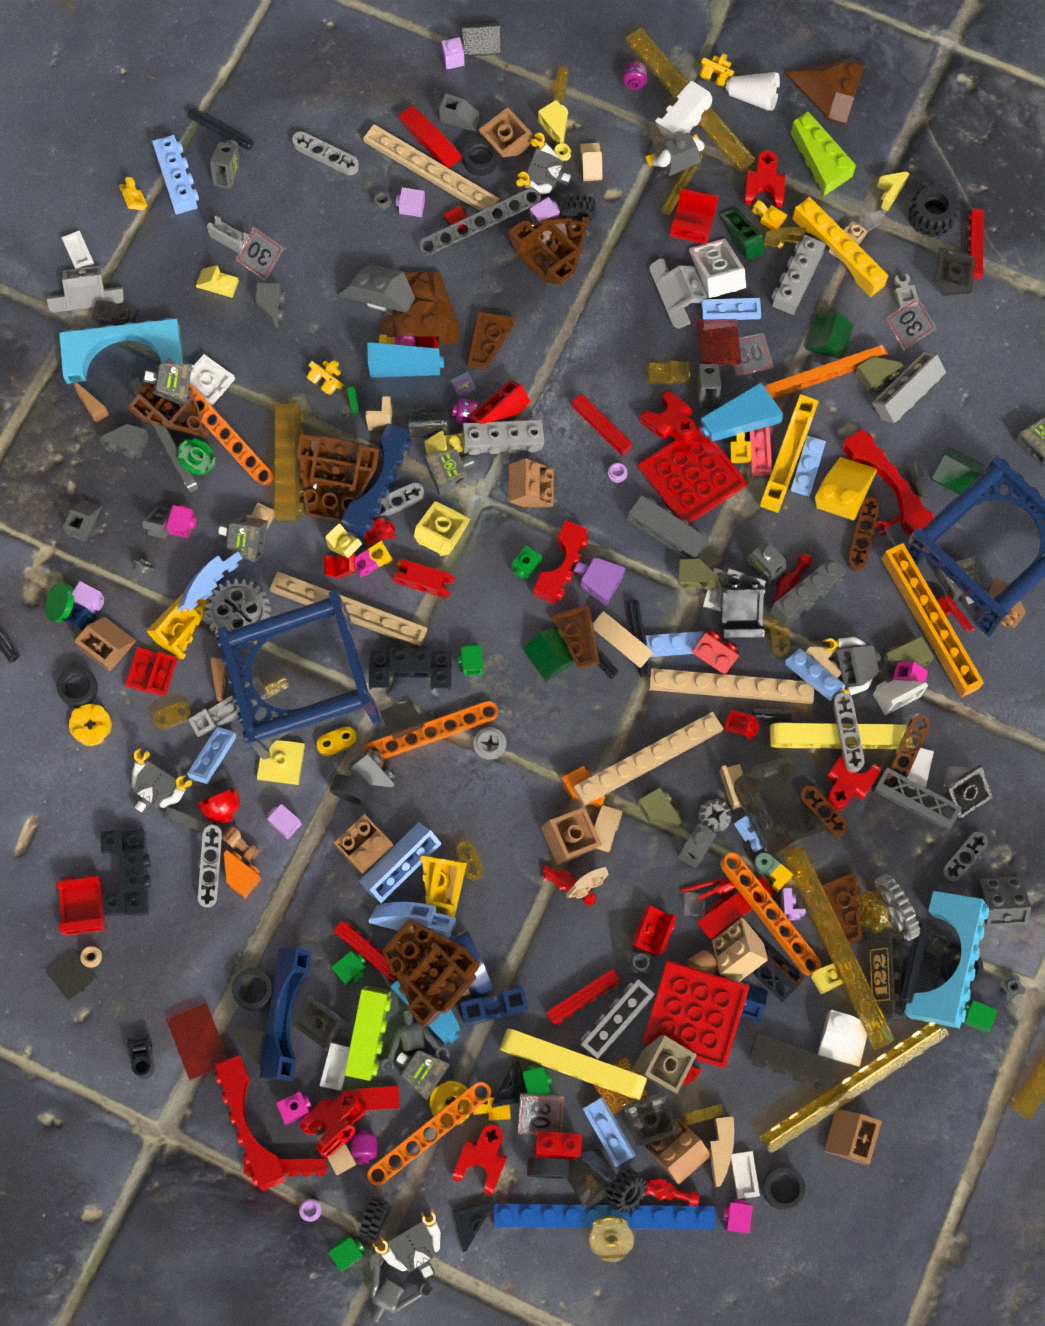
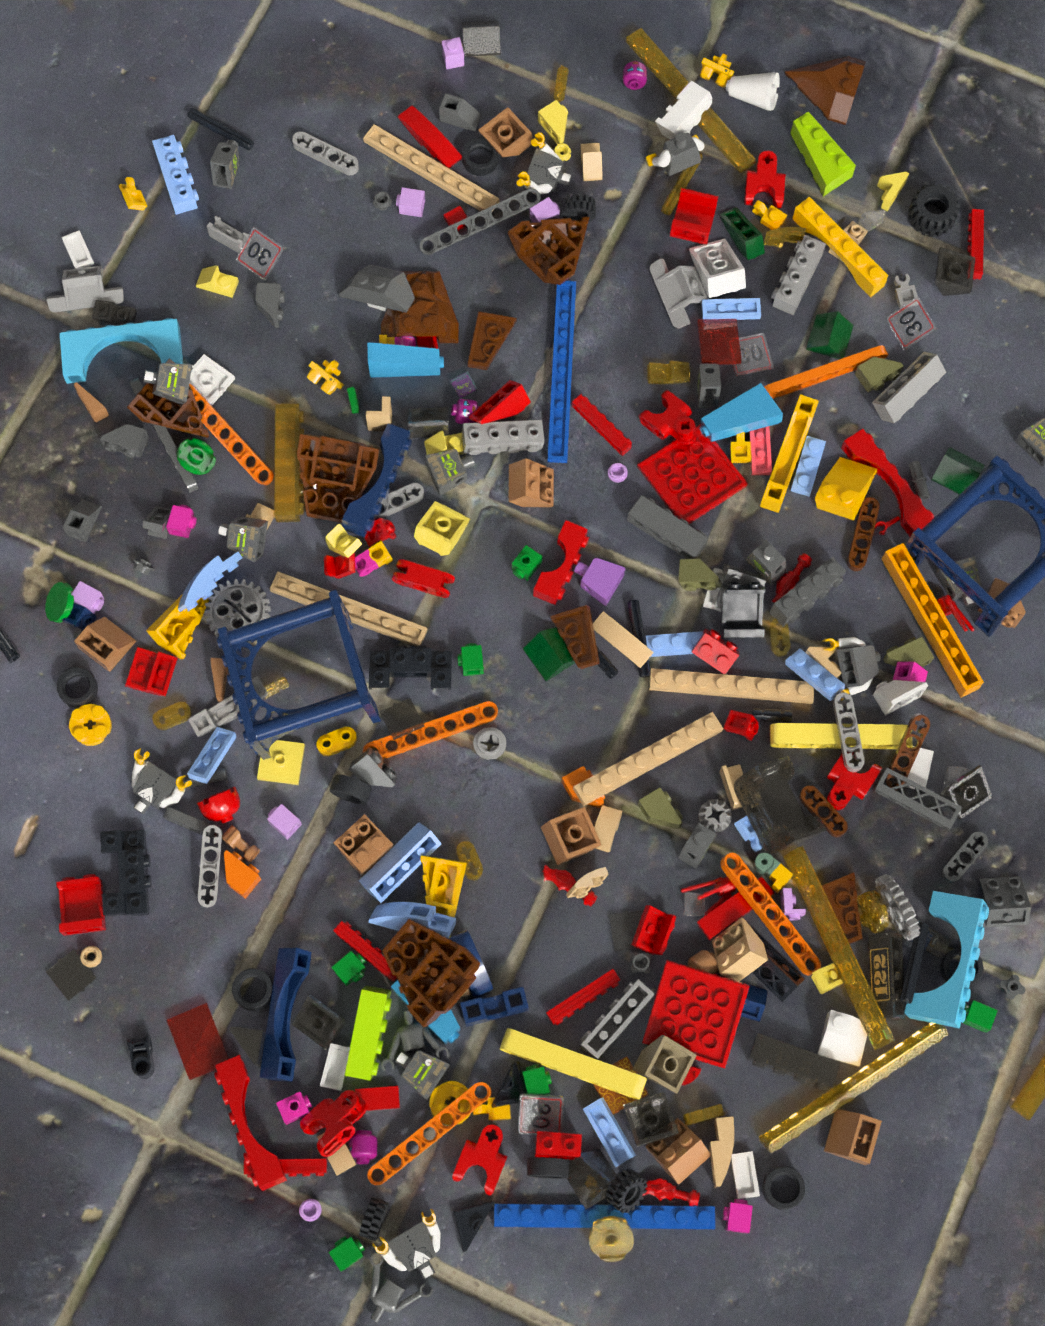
(561, 372): none -> blue plate

